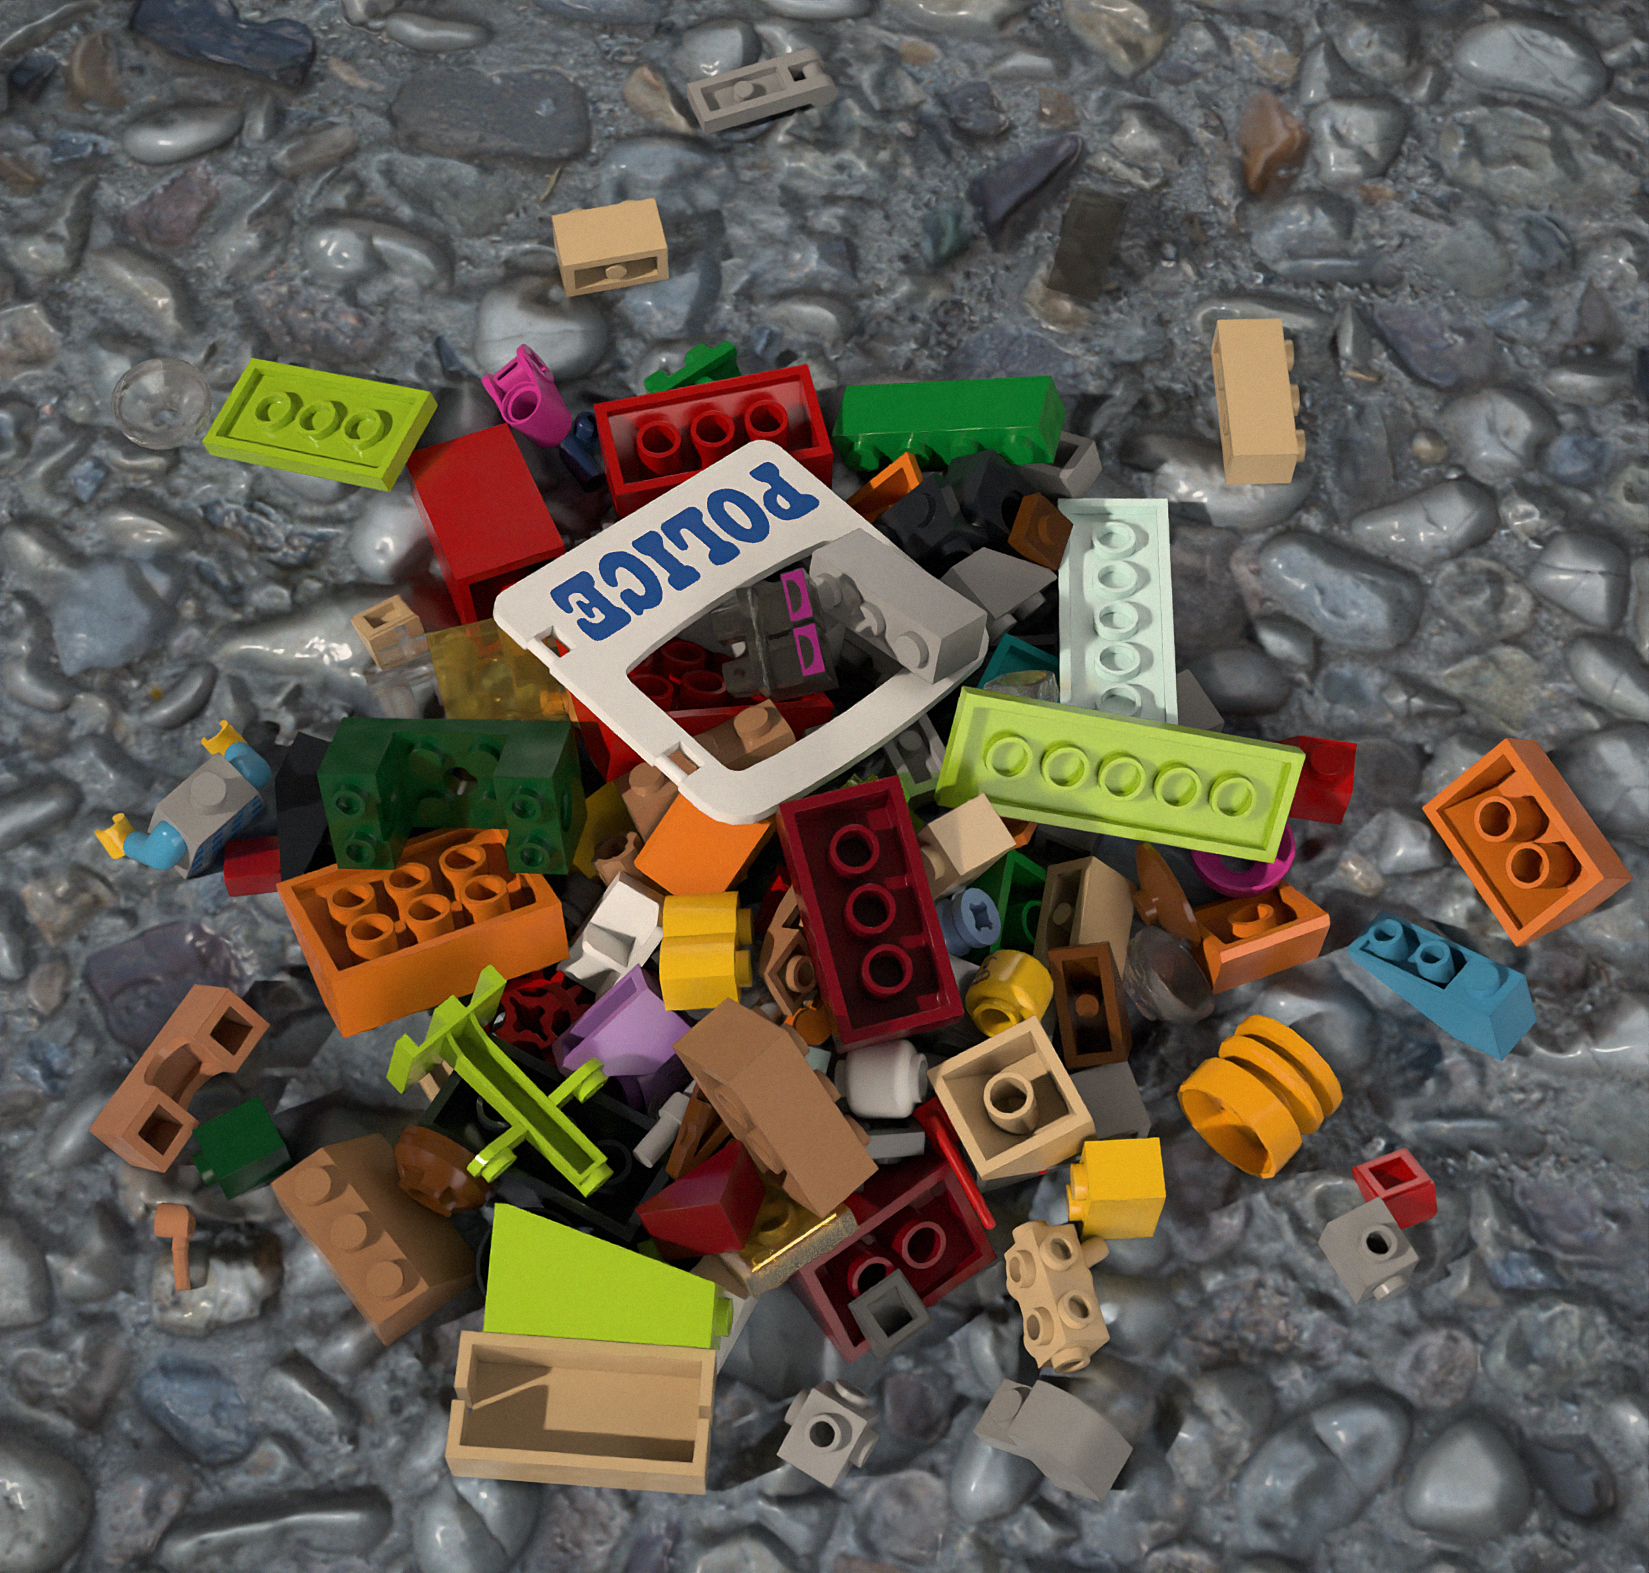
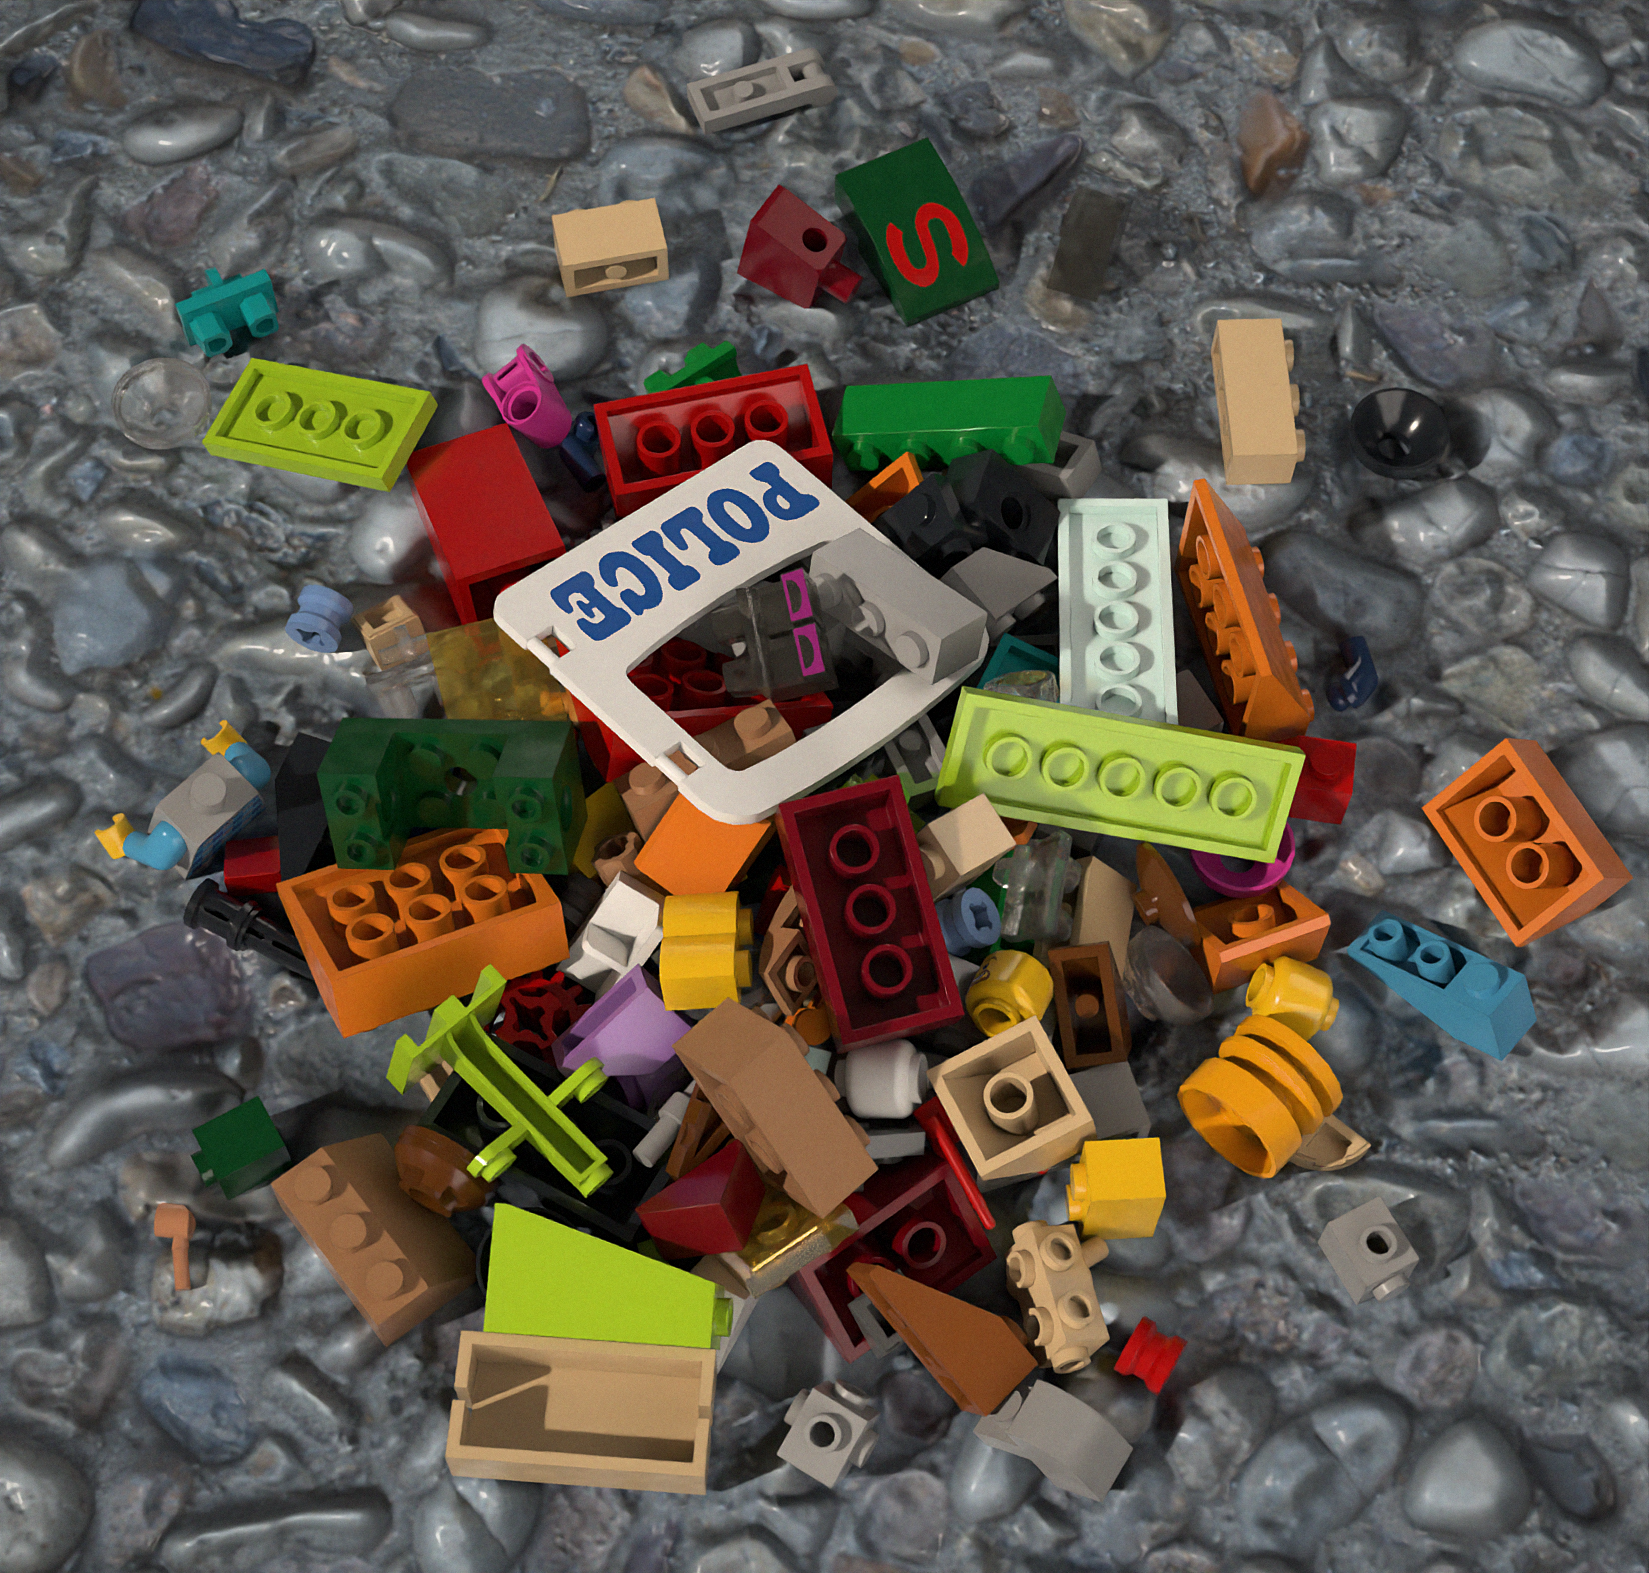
(148, 1112): nougat arch -> none
(227, 306): none -> teal hips
(243, 926): none -> black pin
(319, 618): none -> medium blue wheel
(796, 252): none -> dark red torso
(915, 231): none -> dark green slope
(962, 1346): none -> dark orange slope
(1035, 889): none -> clear hips
(1040, 532): reddish brown plate -> none
(1150, 1355): none -> red wheel
(1238, 624): none -> orange slope
(1293, 996): none -> yellow head
(1330, 1147): none -> tan tile
(1359, 678): none -> dark blue arm
(1400, 1184): red slope -> none
(1404, 417): none -> black piece

